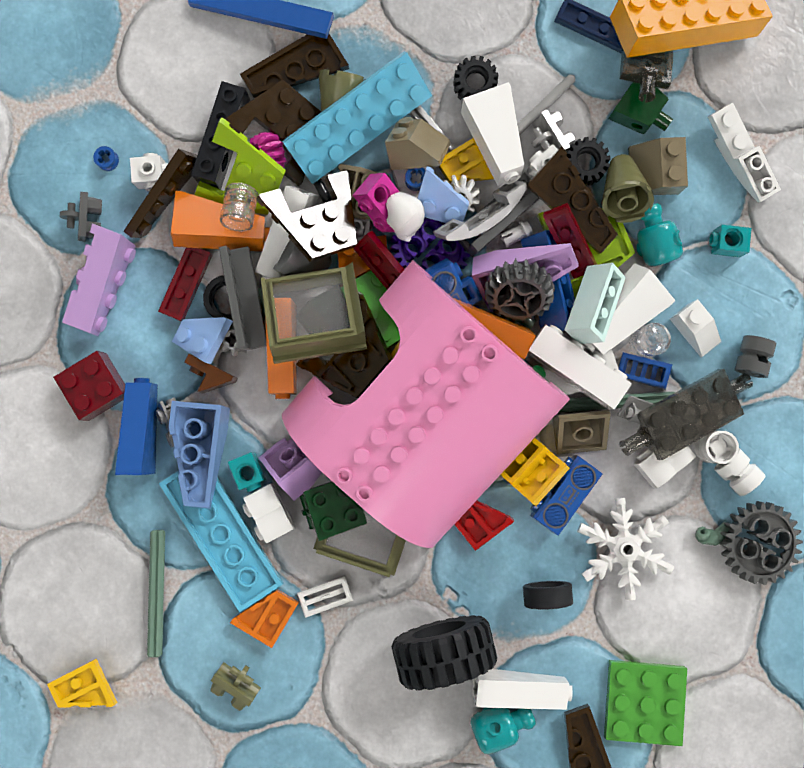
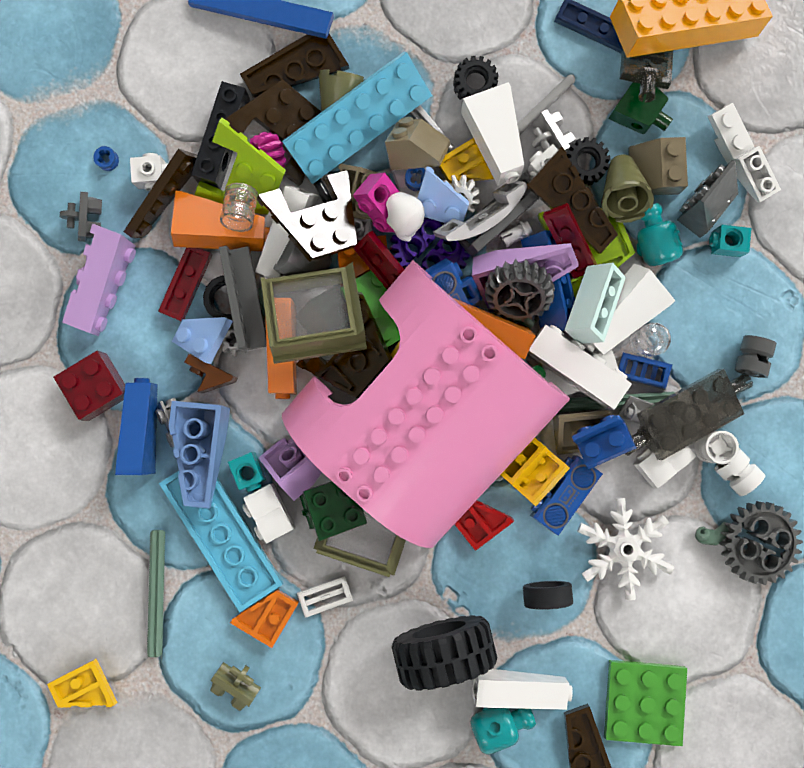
(604, 441): none -> blue bracket
(697, 327): white slope -> none
(710, 200): none -> dark grey slope

